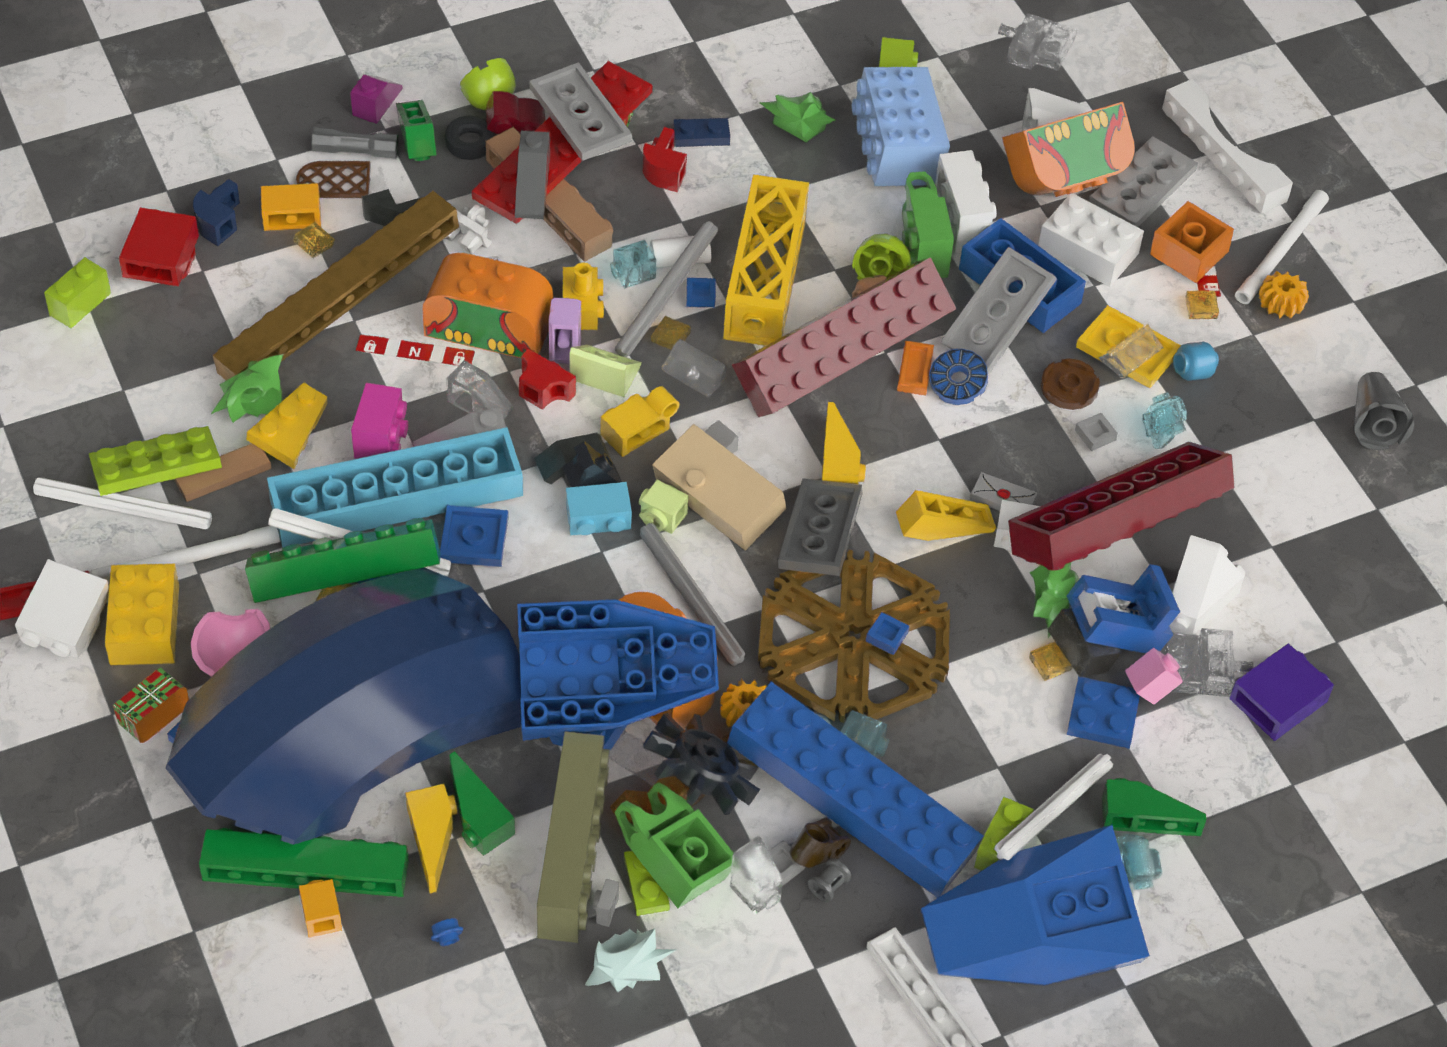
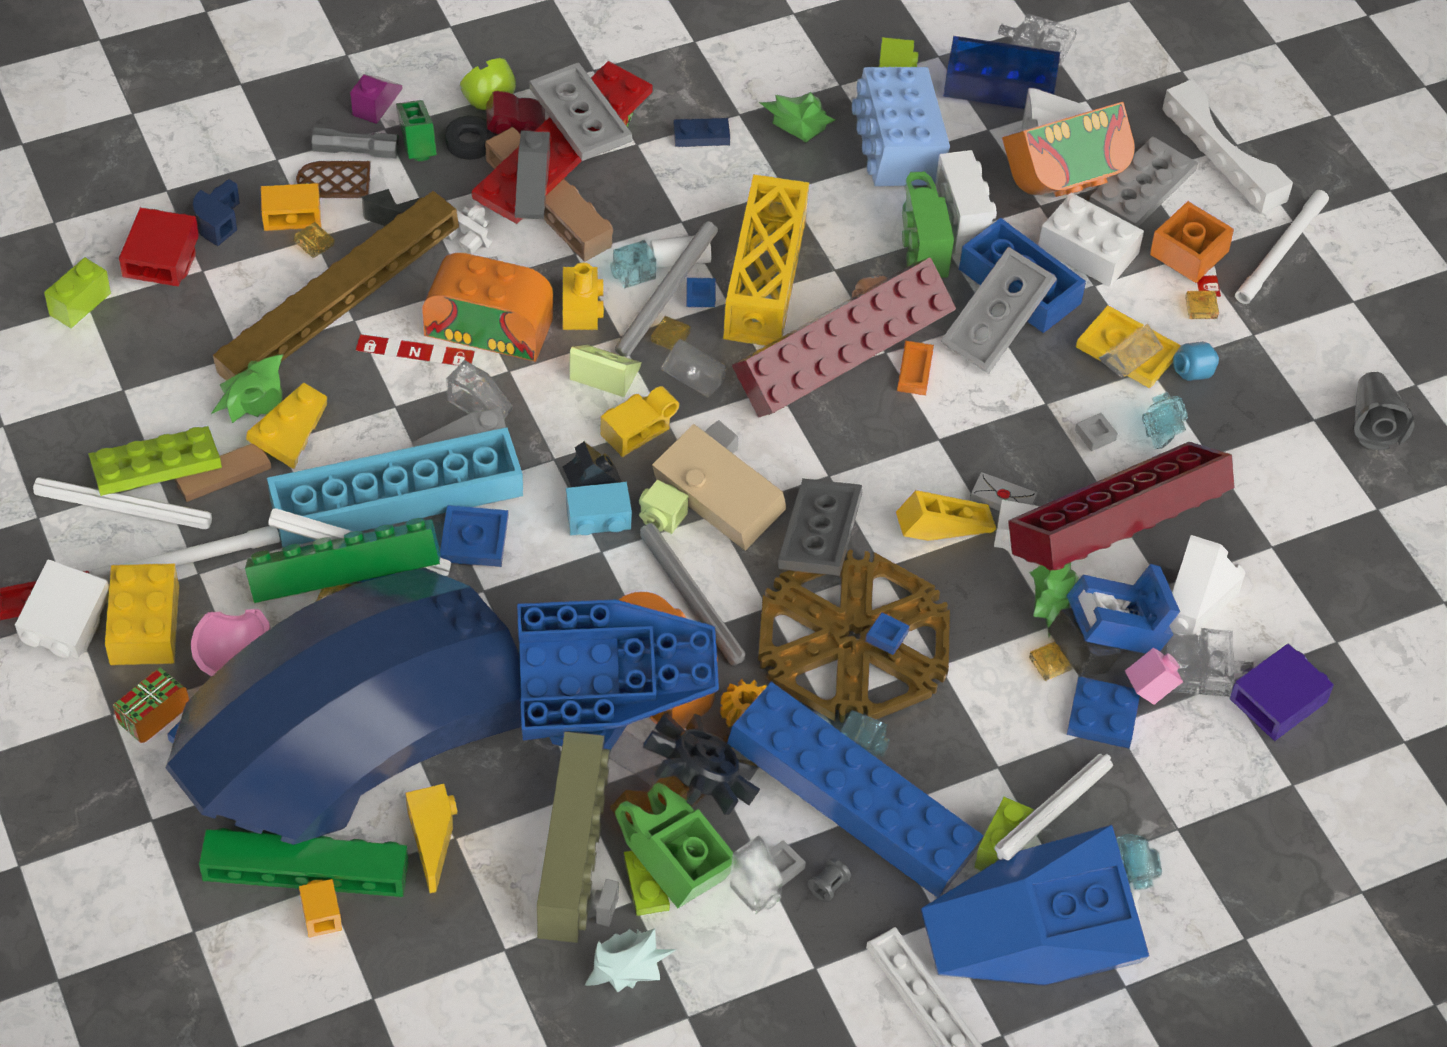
(379, 421): dark pink brick -> none
(446, 932): blue plate -> none
(482, 815): green slope -> none
(544, 381): red brick -> none
(561, 452): pearl dark grey slope -> none
(564, 328): lavender brick -> none
(662, 164): red brick -> none
(818, 844): dark brown piece -> none
(841, 452): yellow slope -> none
(880, 255): lime cylinder -> none
(958, 361): tile -> none
(998, 71): none -> clear blue piece
(1070, 384): reddish brown tile -> none
(1143, 809): green slope -> none
(1283, 294): light orange gear -> none

